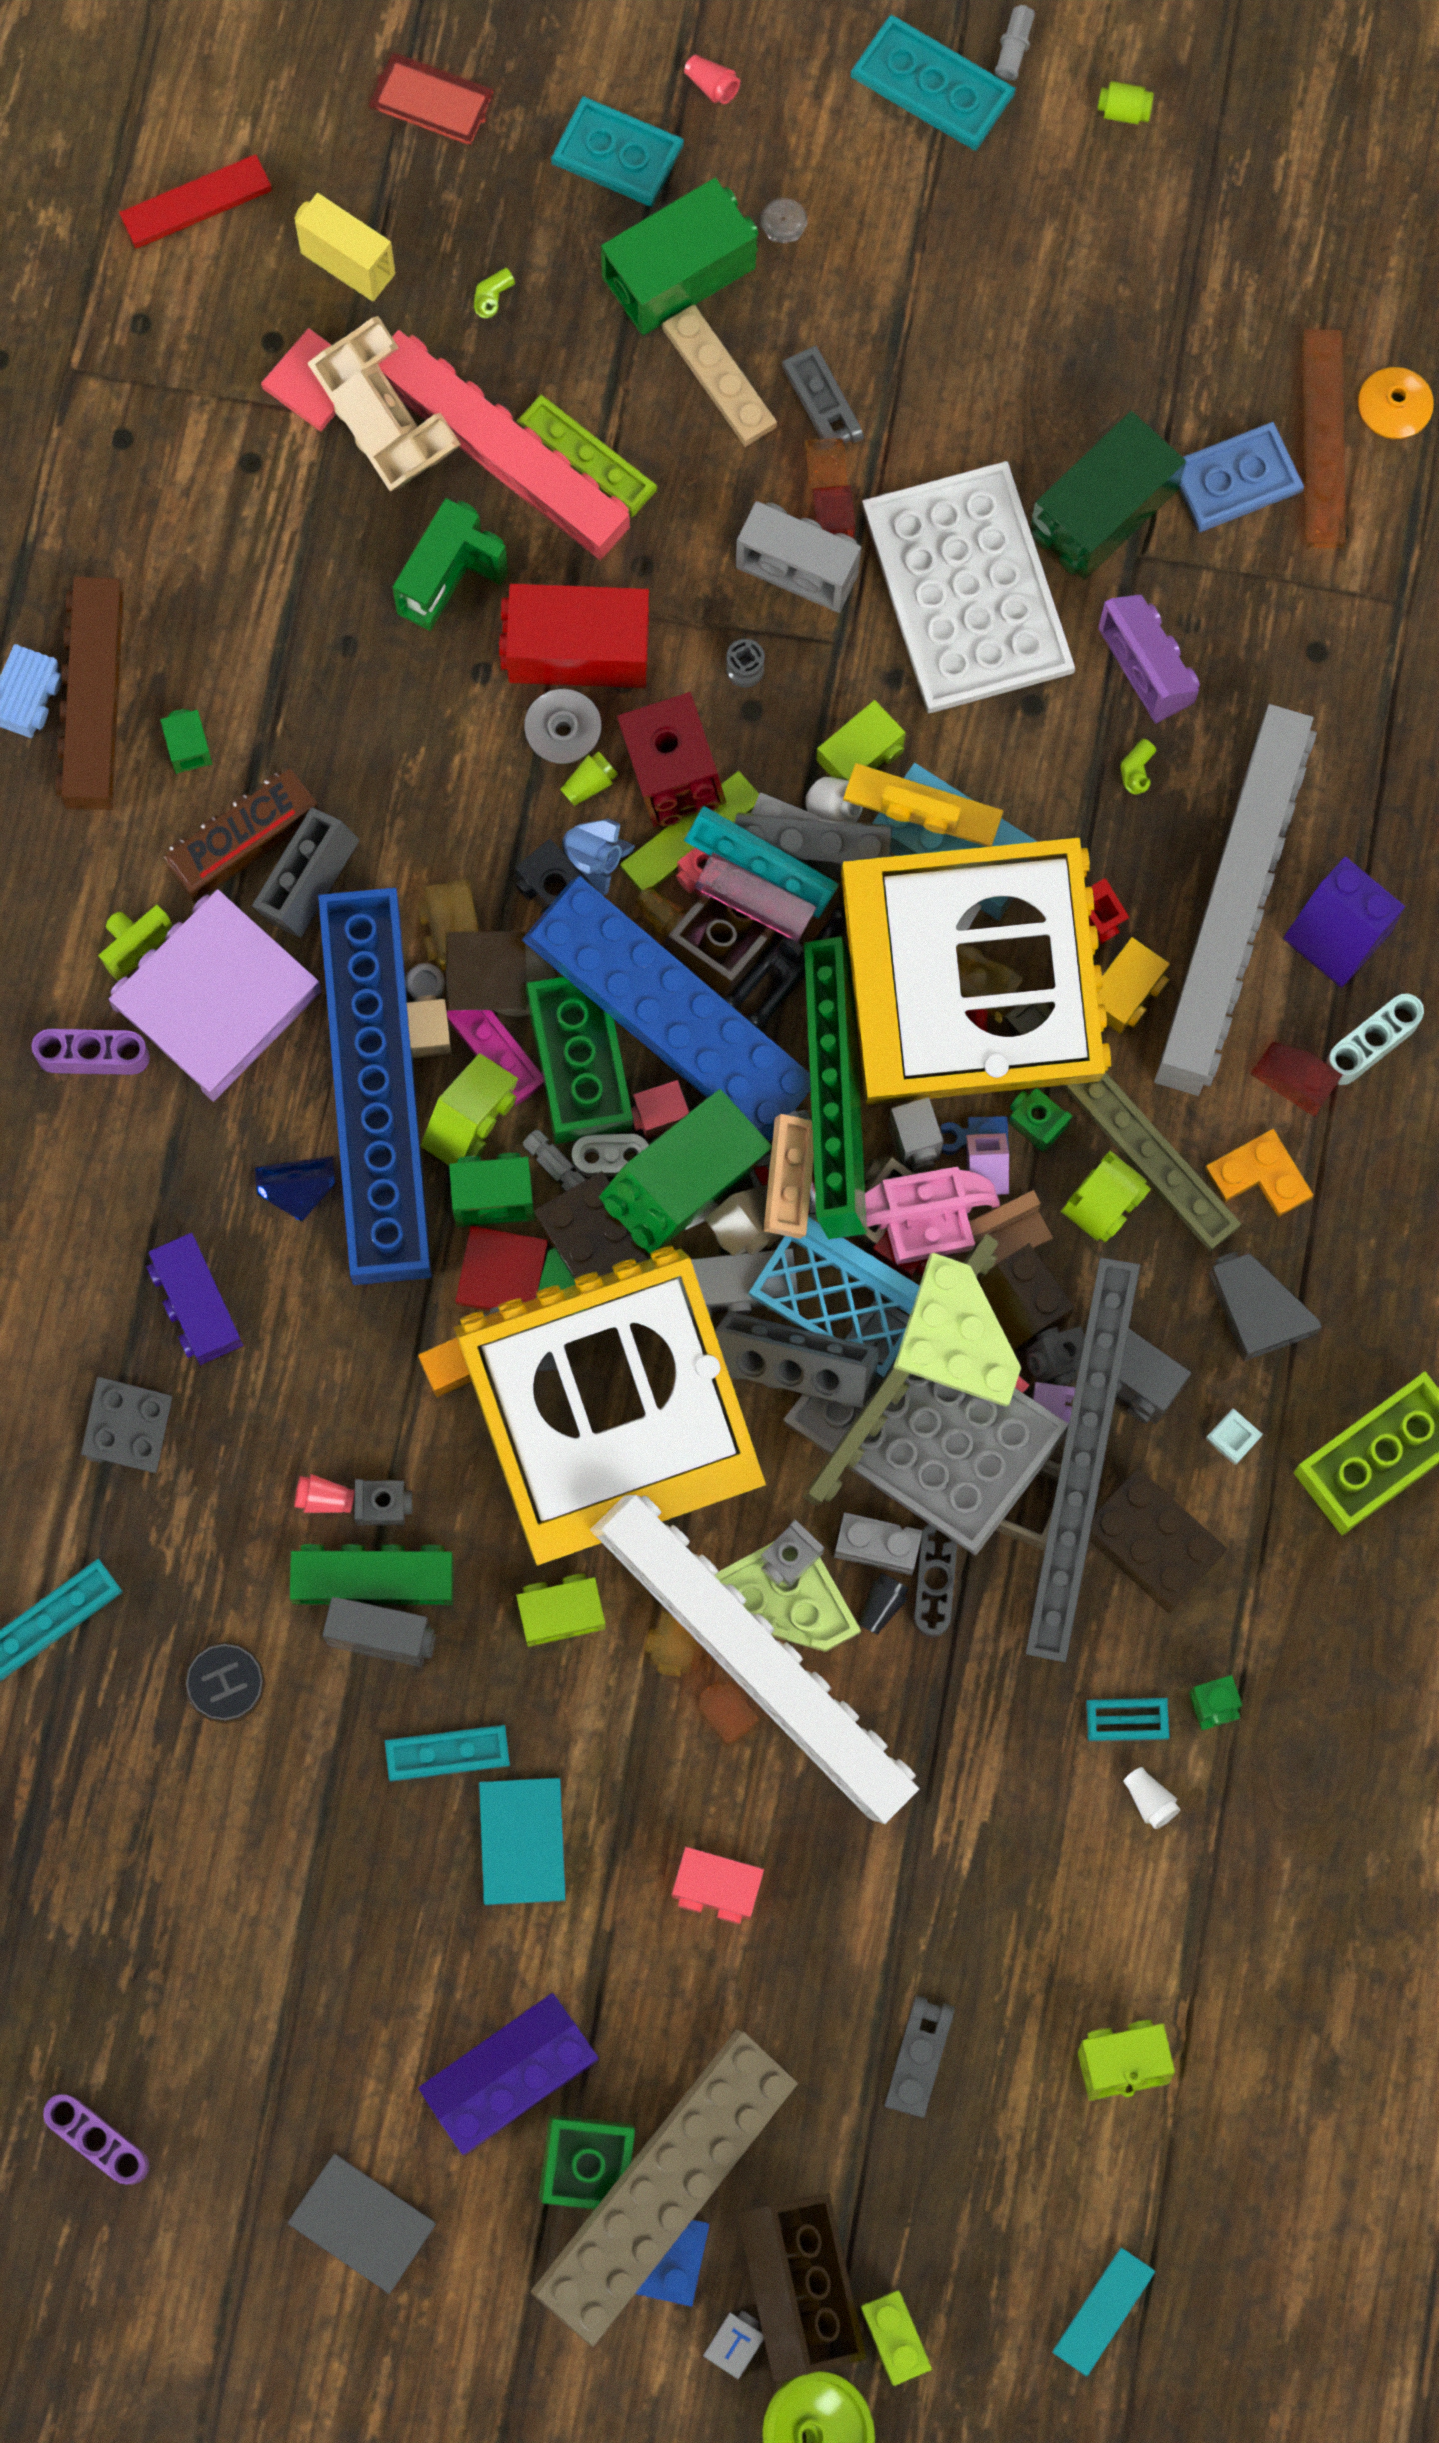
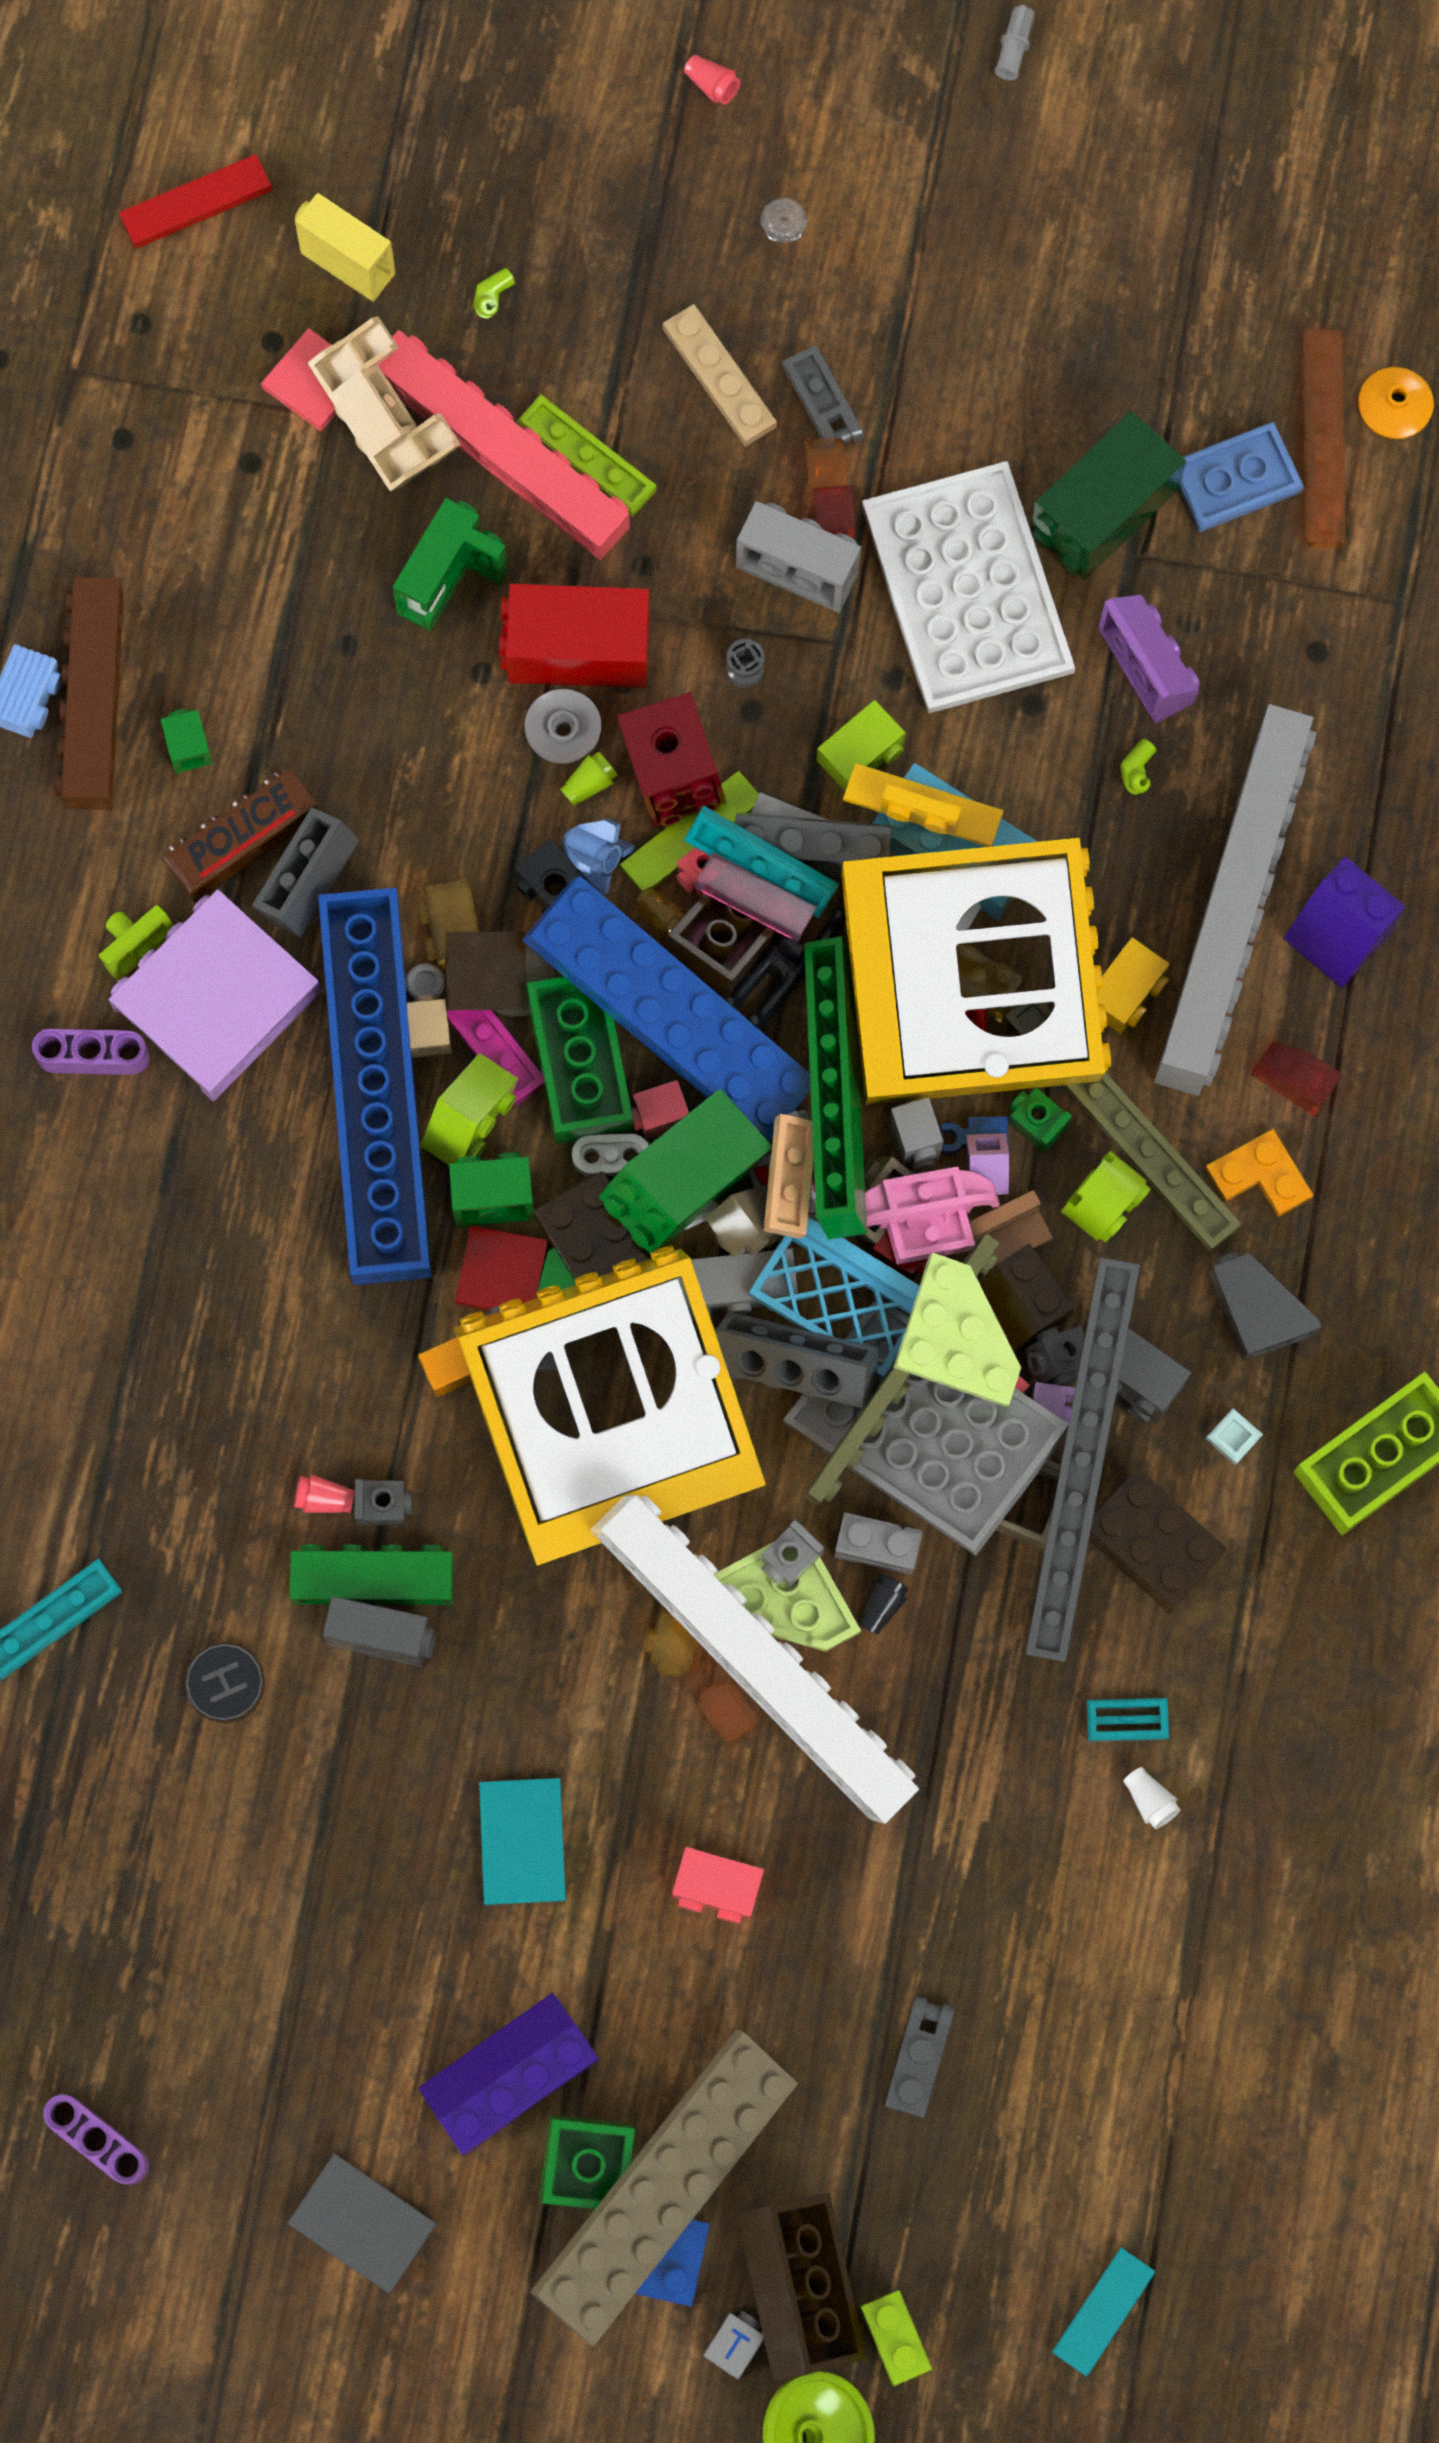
(126, 1425): dark grey hinge -> none
(193, 1299): dark purple brick -> none
(296, 1185): clear blue slope -> none
(431, 98): clear red piece -> none
(447, 1753): teal tile -> none
(552, 1160): light grey axle -> none
(560, 1610): lime brick -> none
(617, 151): teal tile -> none
(679, 255): green brick -> none
(826, 800): white head -> none
(922, 1607): dark grey beam -> none
(933, 82): teal tile -> none
(1107, 911): red brick -> none
(1125, 103): lime brick -> none
(1126, 2058): lime brick -> none
(1216, 1702): green brick -> none
(1384, 1024): light aqua beam -> none

